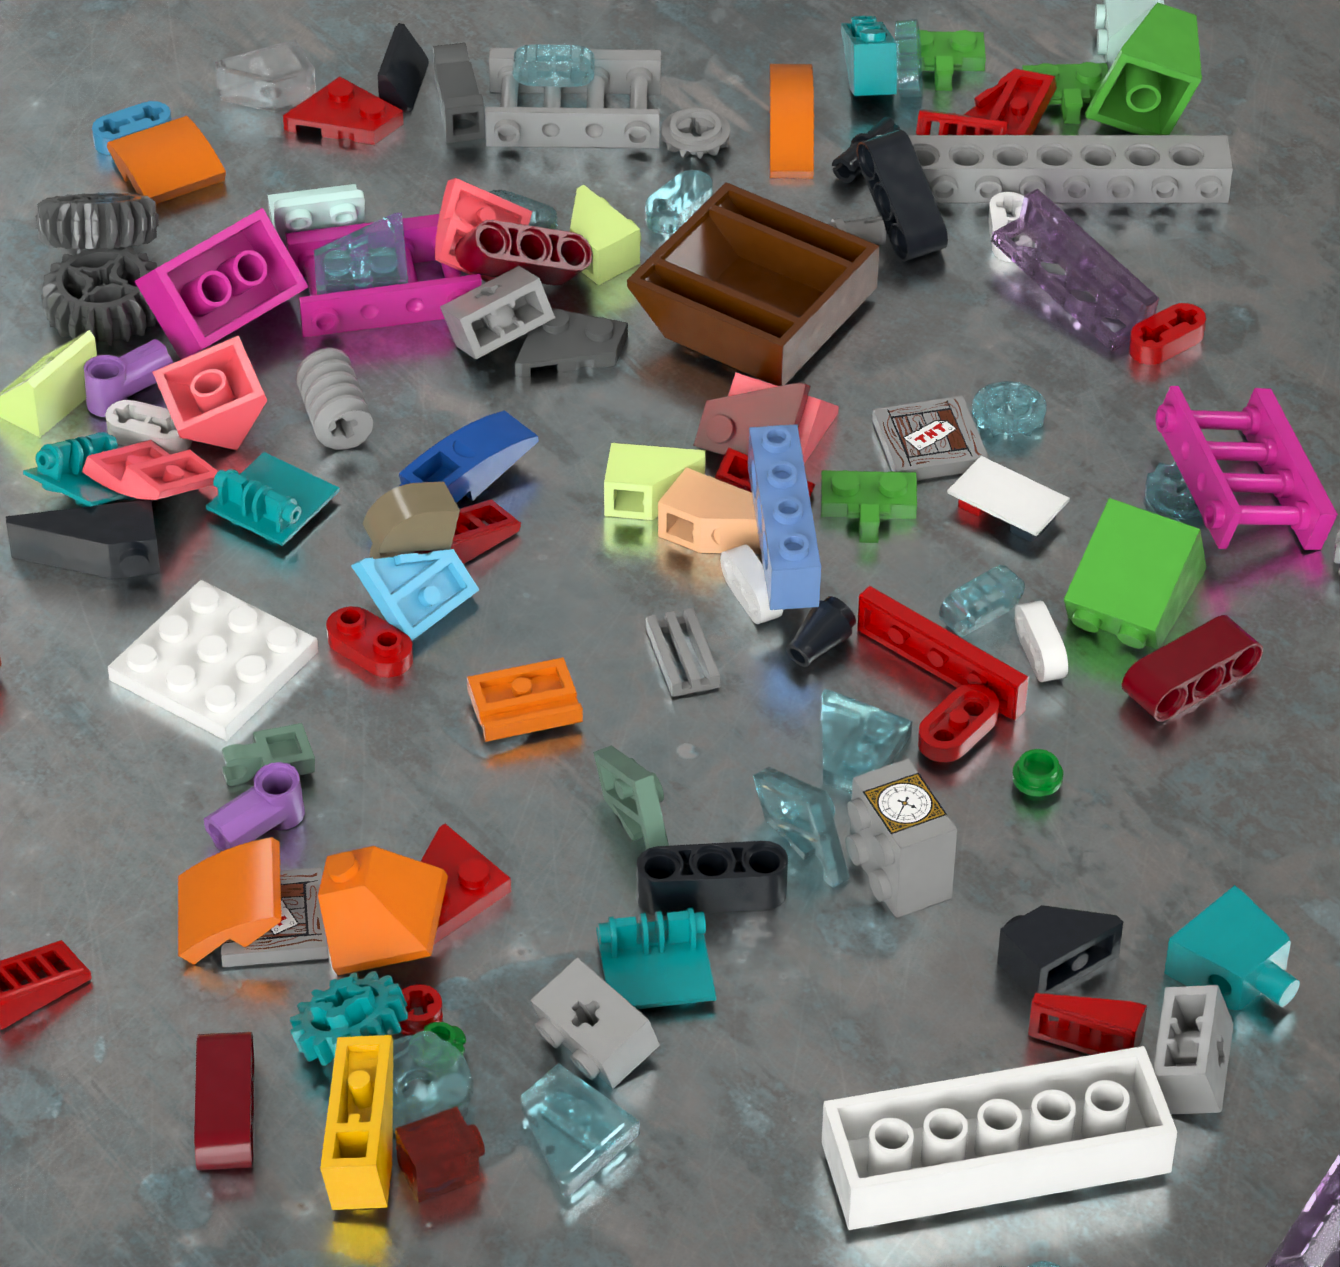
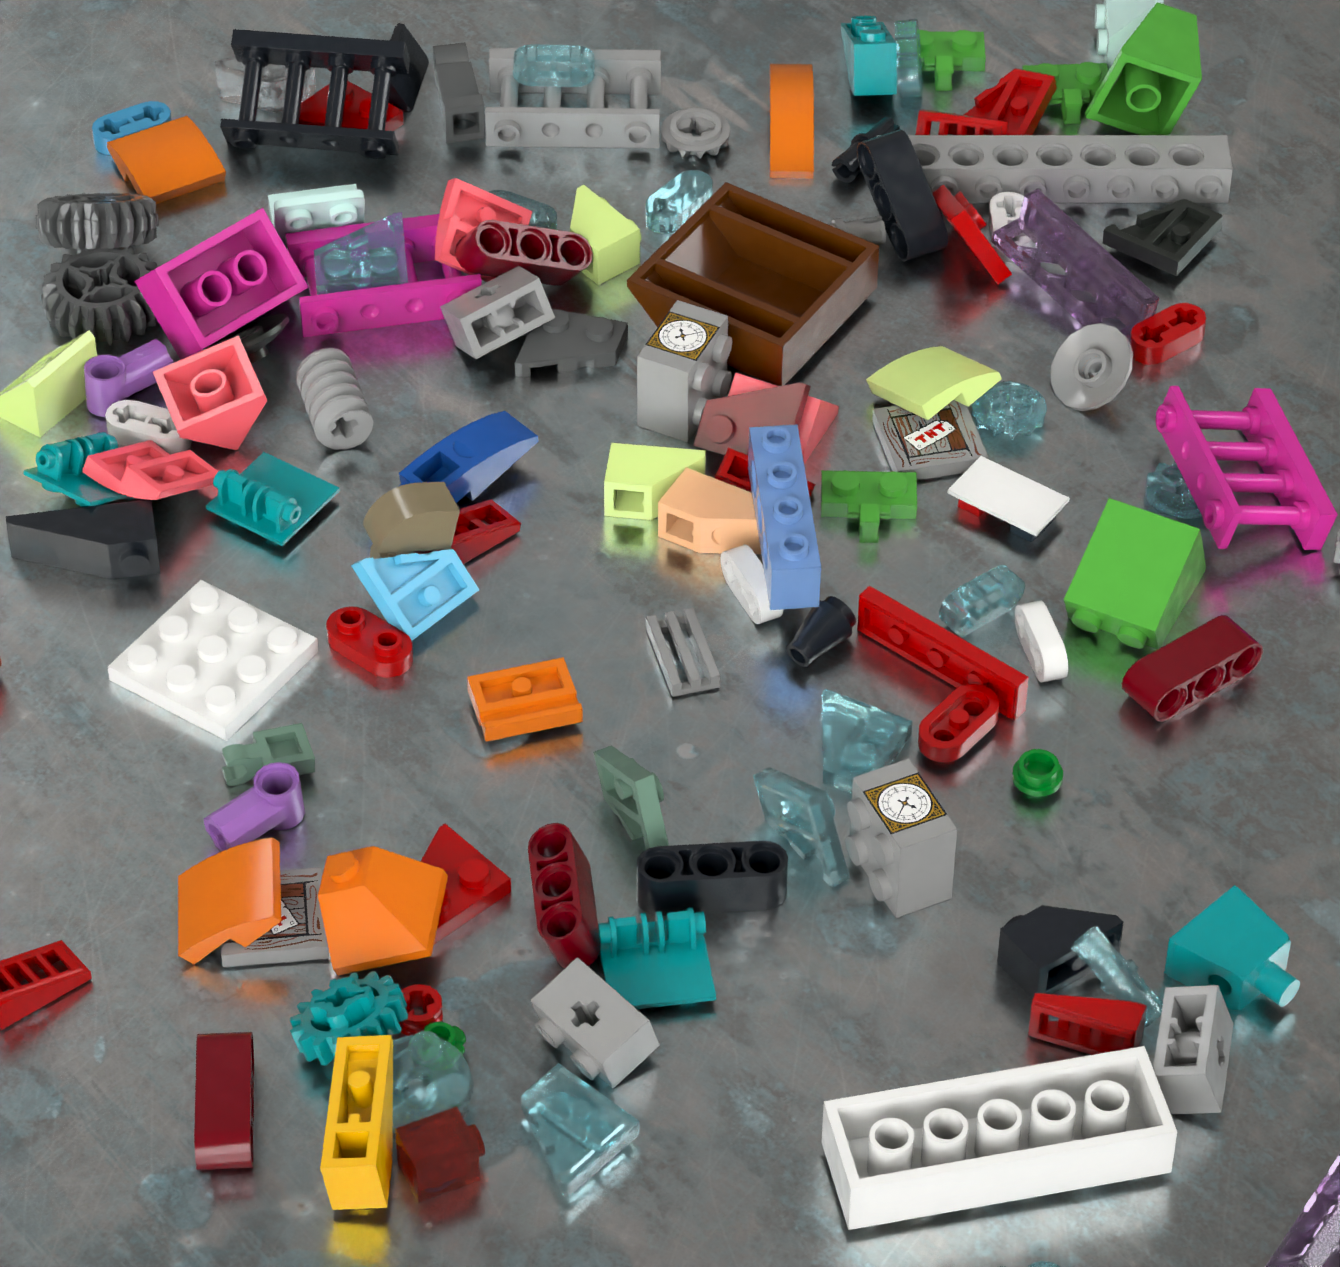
(257, 335): none -> pearl dark grey dish
(298, 54): none -> black fence
(563, 895): none -> dark red beam
(682, 370): none -> light grey brick
(931, 380): none -> yellowish green slope
(968, 225): none -> red wing
(1082, 357): none -> light grey dish
(1116, 973): none -> clear light blue pin
(1166, 236): none -> pearl dark grey wing

